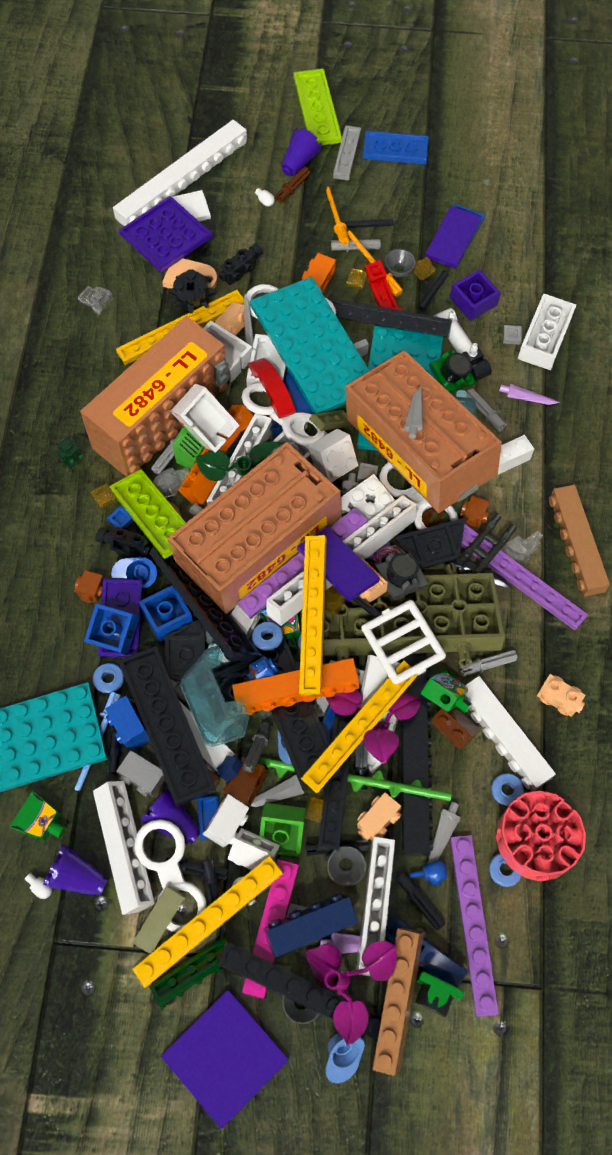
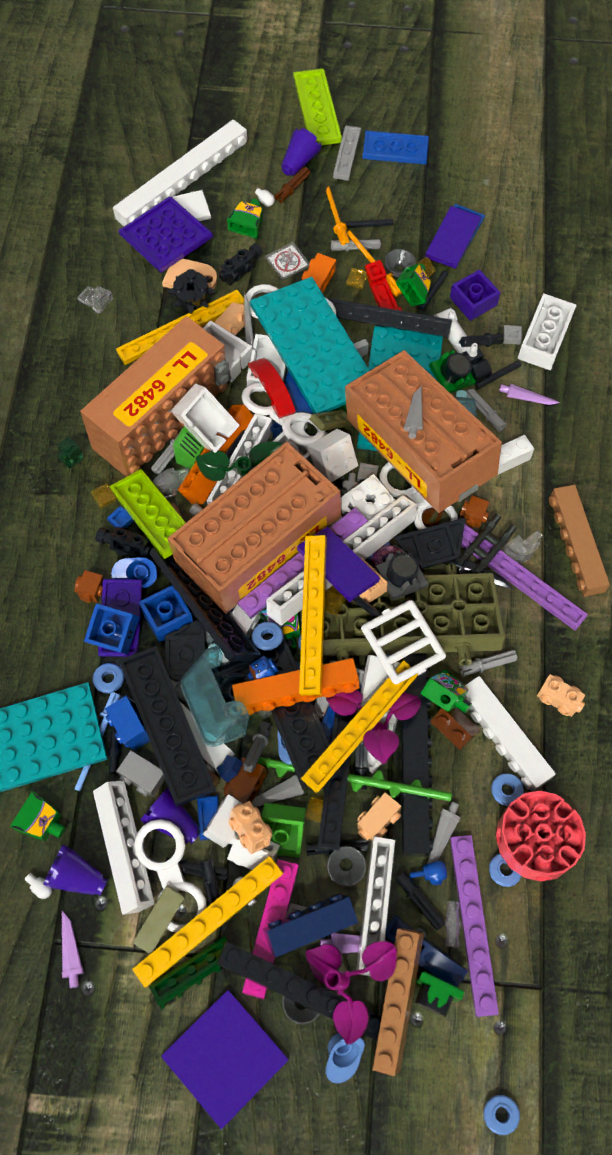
(70, 956): none -> lavender bar
(246, 219): none -> green torso
(250, 827): none -> light nougat brick
(287, 261): none -> clear piece
(414, 284): none -> green torso
(452, 924): none -> clear pin
(481, 340): none -> black axle
(497, 375): none -> black bar
(513, 1118): none -> medium blue piece

